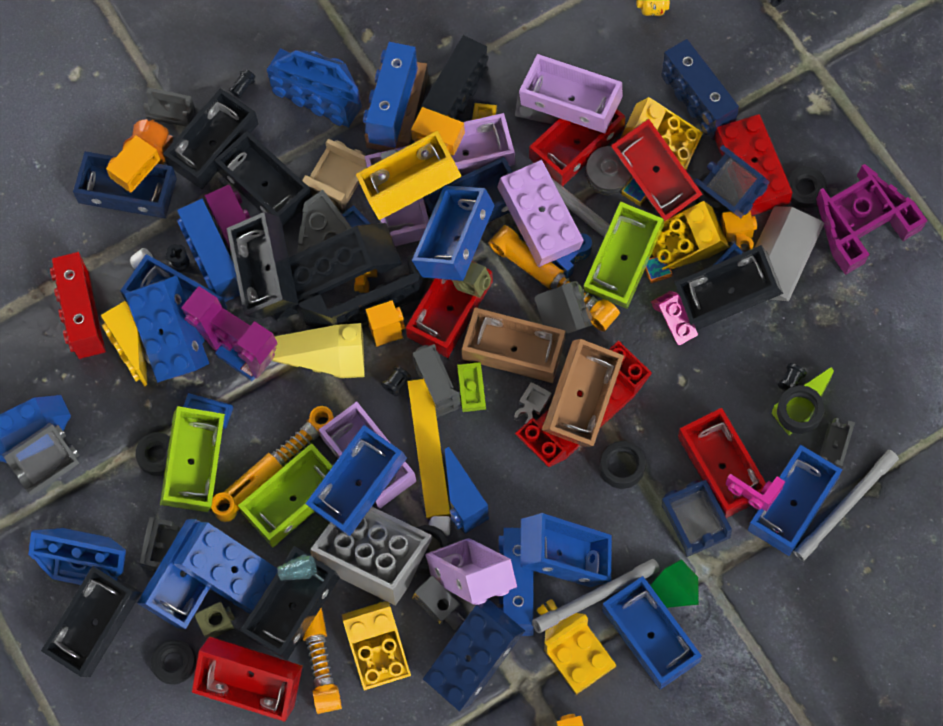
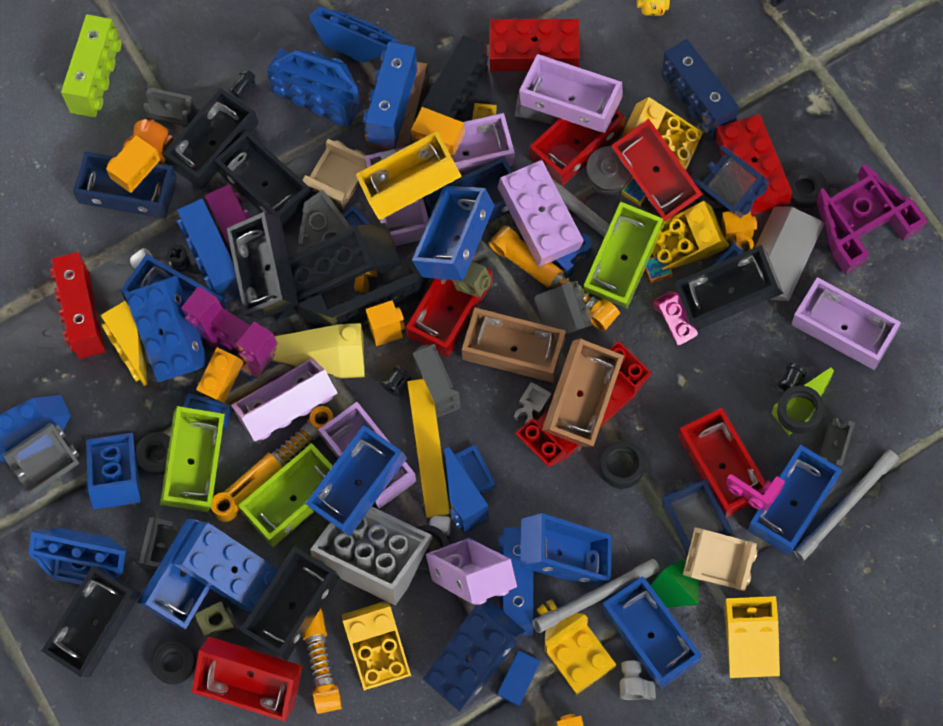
(93, 61): none -> lime piece
(112, 471): none -> blue slope
(220, 375): none -> light orange brick
(284, 399): none -> piece
(298, 568): clear light blue cone -> none
(350, 34): none -> blue wedge
(433, 593): dark grey torso -> none
(471, 387): lime plate -> none
(476, 469): none -> blue tile
(515, 51): none -> red piece
(519, 678): none -> blue tile
(634, 687): none -> light grey piece
(720, 559): none -> tan panel
(752, 637): none -> yellow slope
(829, 308): none -> lavender piece

